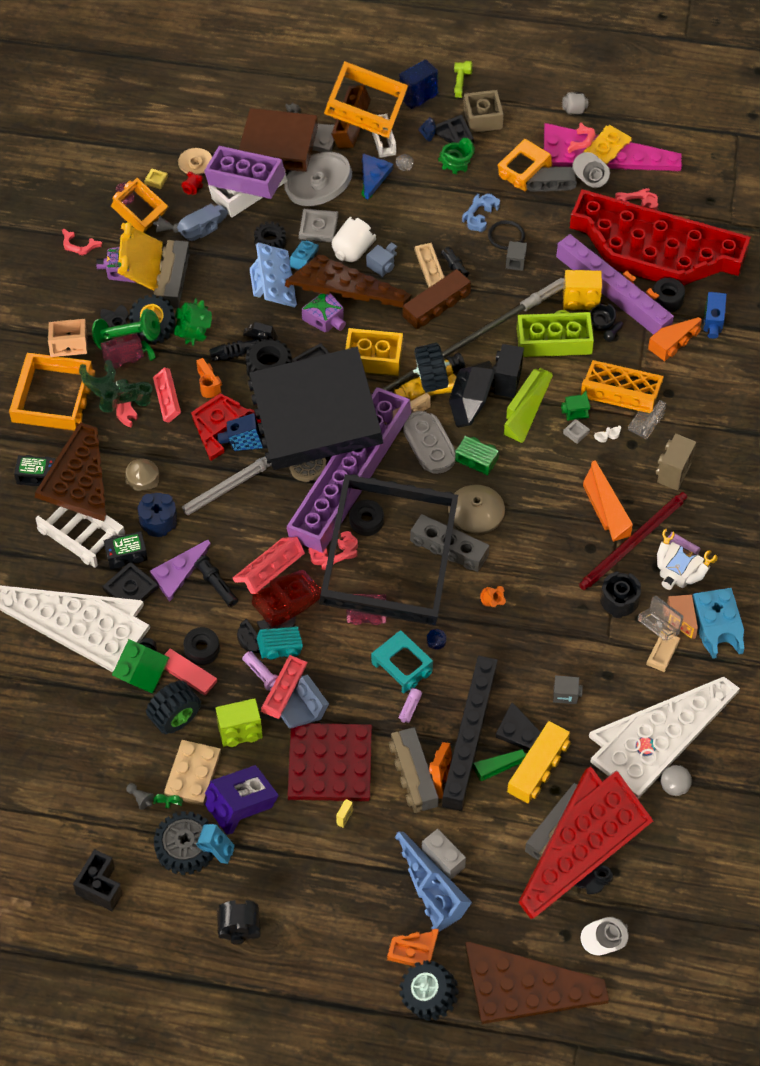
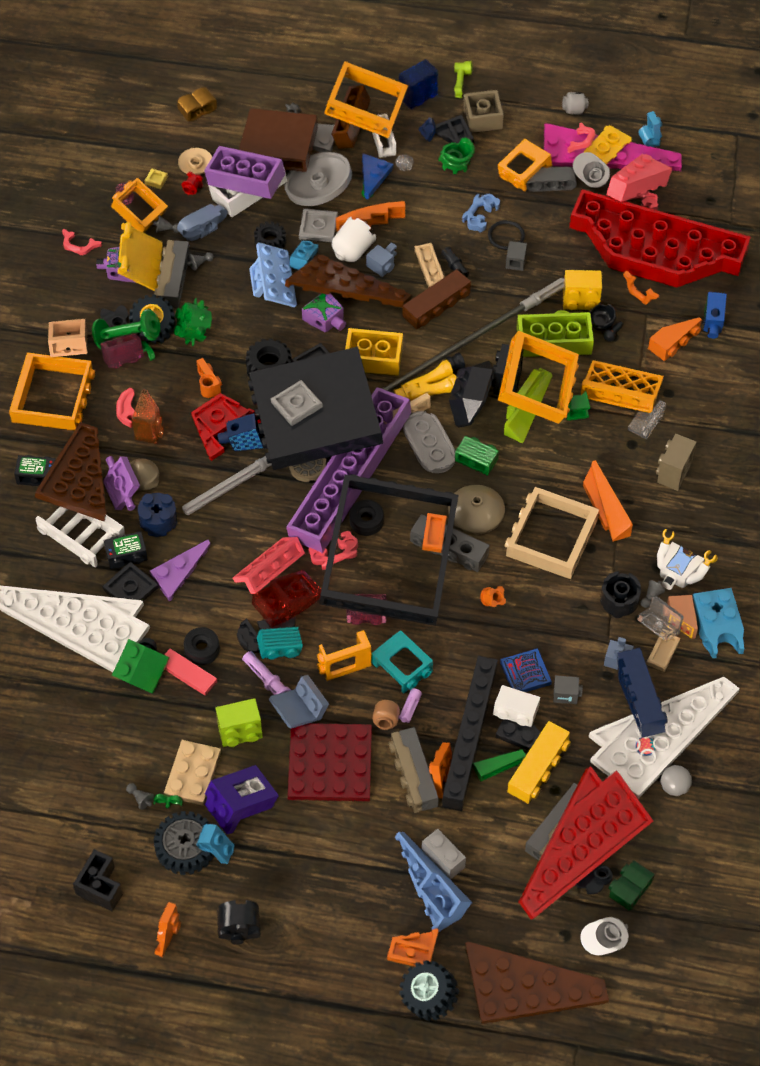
(118, 392): clear green piece -> none
(121, 483): none -> medium lavender plate
(147, 419): none -> clear orange slope
(166, 395): coral plate -> none
(168, 925): none -> orange wing
(173, 707): black wheel -> none
(195, 261): none -> dark grey piece
(197, 104): none -> pearl gold brick
(211, 575): black pin -> none
(224, 351): black hinge -> none
(260, 331): black wing -> none
(284, 687): coral tile -> none
(296, 402): none -> light grey tile
(344, 813): light yellow tile -> none
(362, 655): none -> light orange window
(374, 214): none -> orange slope
(386, 714): none -> medium nougat head
(431, 367): black wheel -> none
(434, 532): none -> orange tile
(436, 639): clear blue tile -> none
(516, 706): none -> white brick
(526, 671): none -> blue tile
(542, 560): none -> tan window
(547, 350): none -> light orange window
(576, 431): light grey tile -> none
(610, 433): white piece -> none
(614, 648): none -> sand blue brick
(615, 285): medium lavender brick -> none
(630, 885): none -> dark green brick
(632, 541): dark red piece -> none
(638, 177): none -> coral wedge
(640, 693): none -> dark blue wedge
(651, 132): none -> dark azure plate
(654, 589): none -> dark grey piece
(672, 287): black tyre -> none
(684, 543): lavender piece -> none

